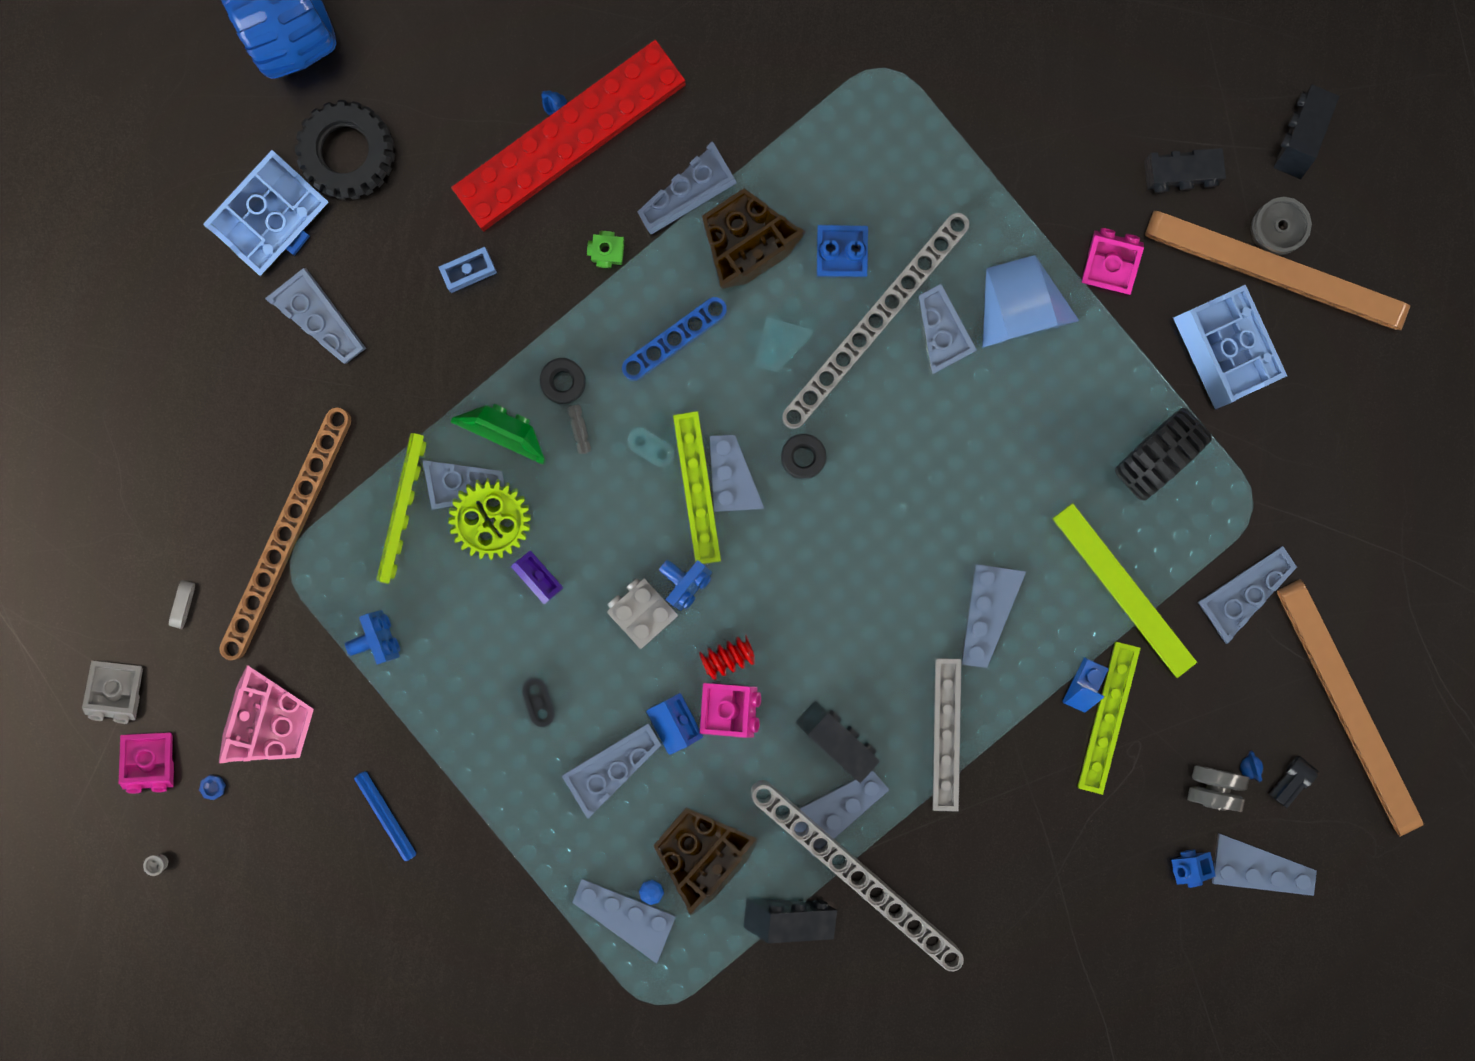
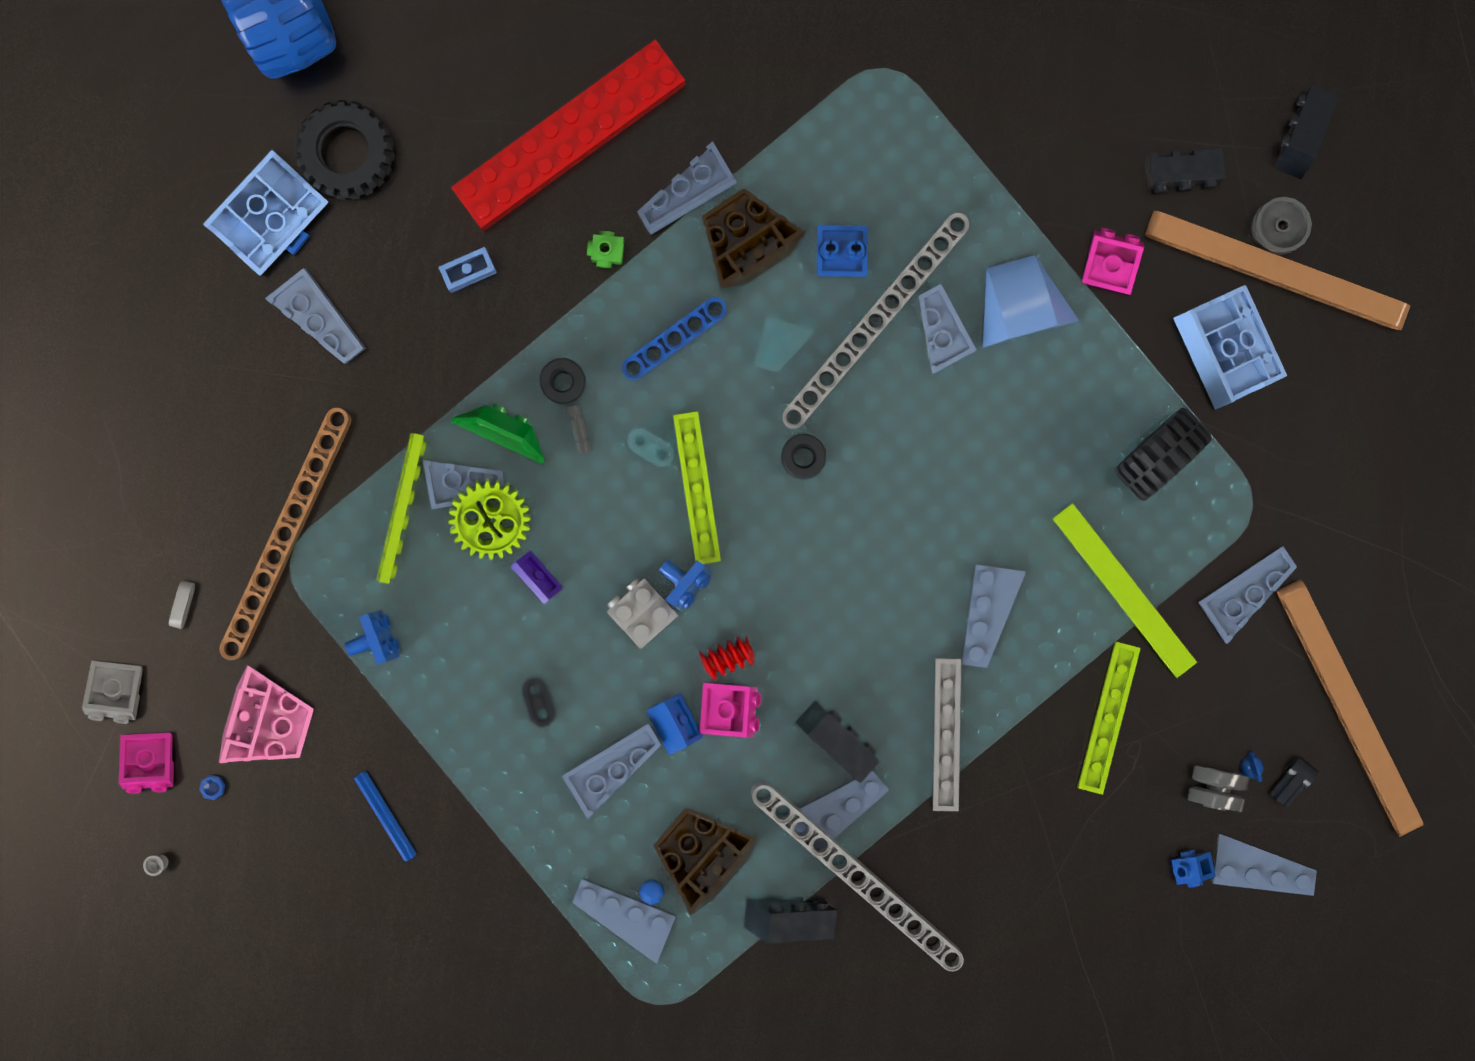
(552, 101): blue piece -> none
(731, 477): sand blue wing -> none
(1084, 688): blue slope -> none

